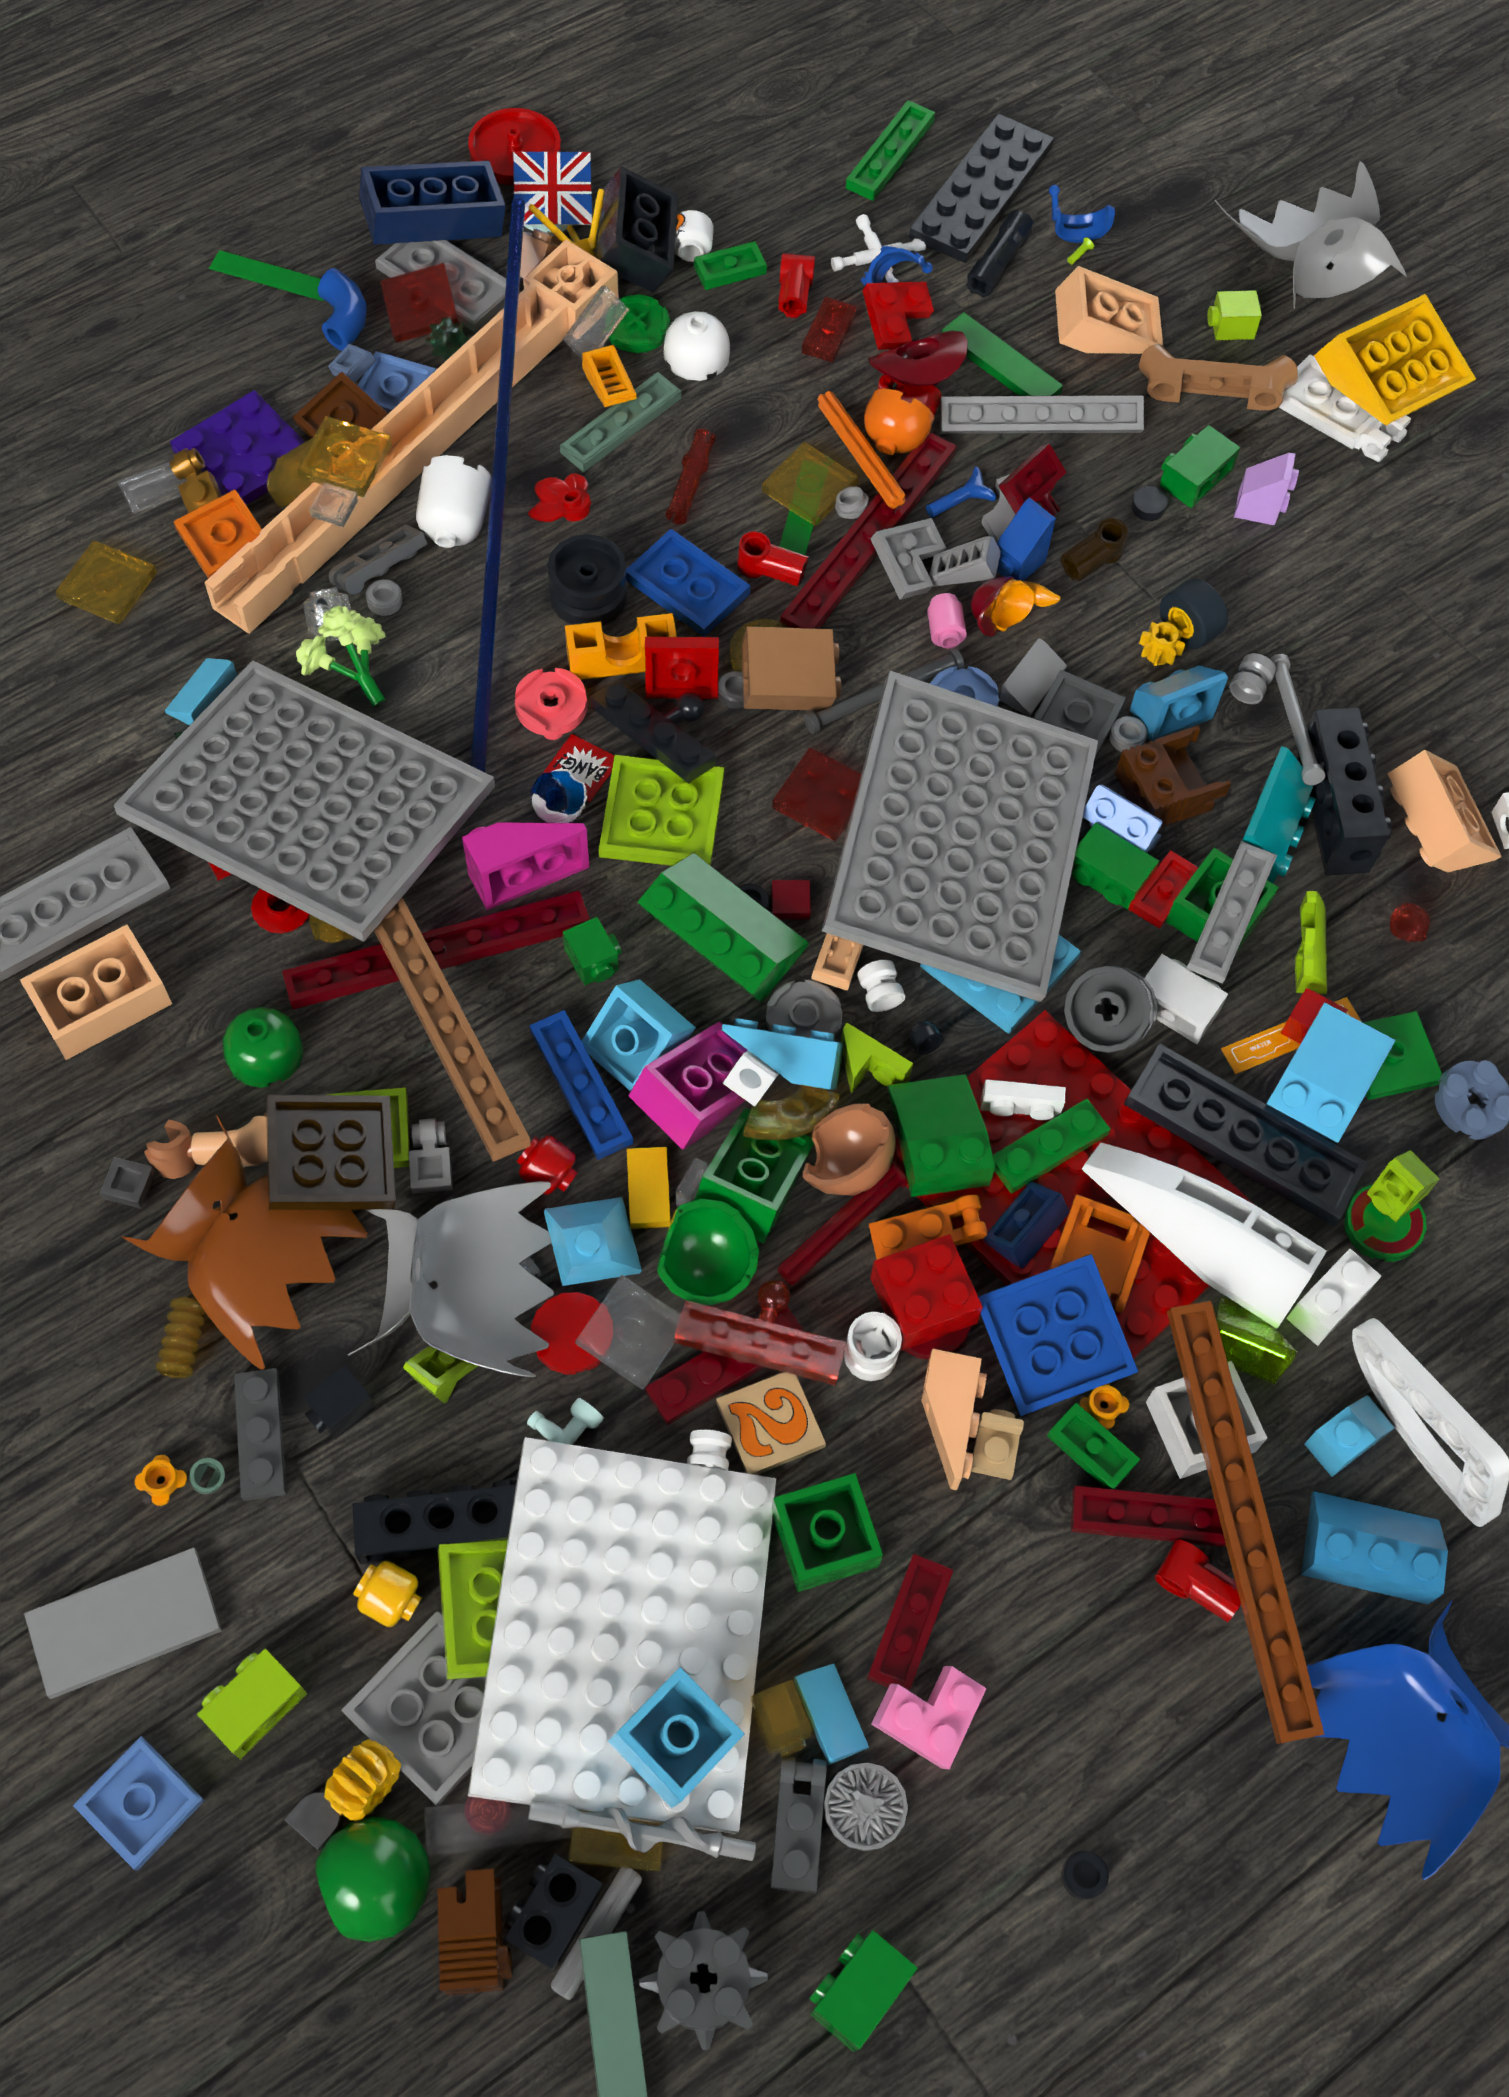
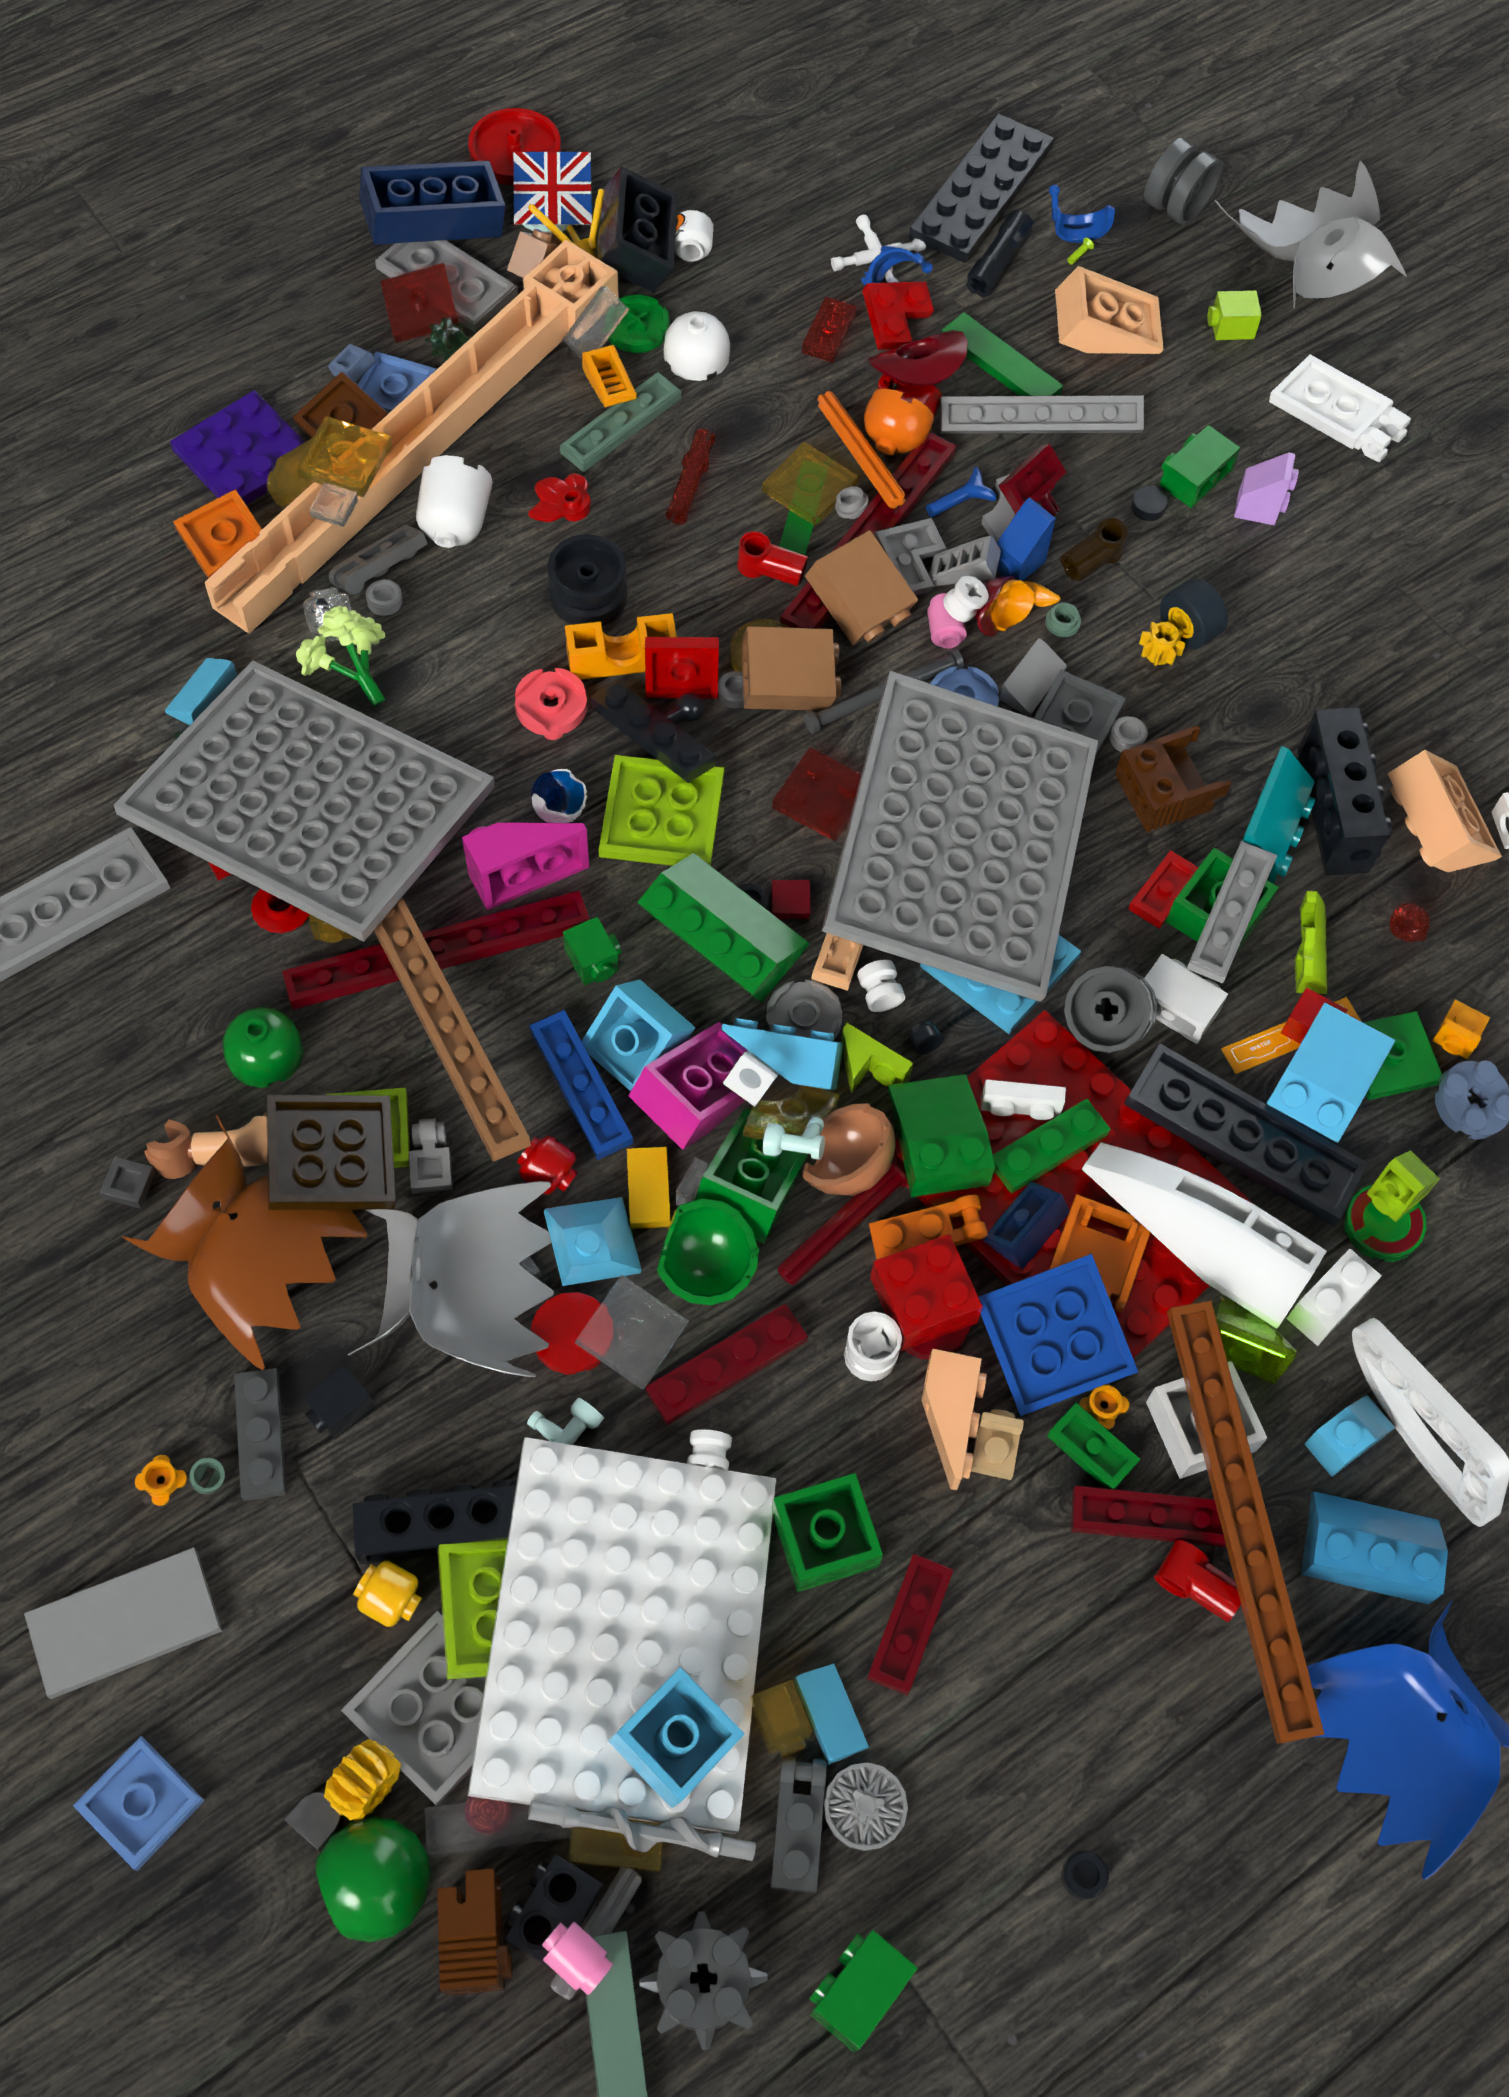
(96, 991): light nougat brick -> none
(106, 582): clear yellow tile -> none
(150, 487): clear tile -> none
(181, 1338): clear yellow piece -> none
(200, 487): pearl gold plate -> none
(251, 1702): lime brick -> none
(266, 274): green sticker -> none
(348, 305): blue cylinder -> none
(437, 1371): lime slope -> none
(497, 497): clear blue piece -> none
(576, 1957): none -> bright pink brick
(585, 762): sticker -> none
(687, 582): blue plate -> none
(730, 265): green plate -> none
(761, 1339): clear red plate -> none
(770, 1423): tan tile -> none
(795, 280): red piece -> none
(810, 1142): none -> light aqua piece
(862, 589): none -> medium nougat brick
(890, 150): green plate -> none
(933, 1726): bright pink plate -> none
(965, 598): none -> white wheel
(1063, 612): none -> sand green plate
(1112, 865): green brick -> none
(1123, 818): light blue bracket -> none
(1178, 701): dark azure slope -> none
(1183, 181): none -> dark grey wheel
(1251, 680): light grey wheel -> none
(1259, 384): medium nougat plate -> none
(1312, 771): light grey bar -> none
(1396, 361): yellow slope -> none
(1461, 1029): none -> light orange bracket

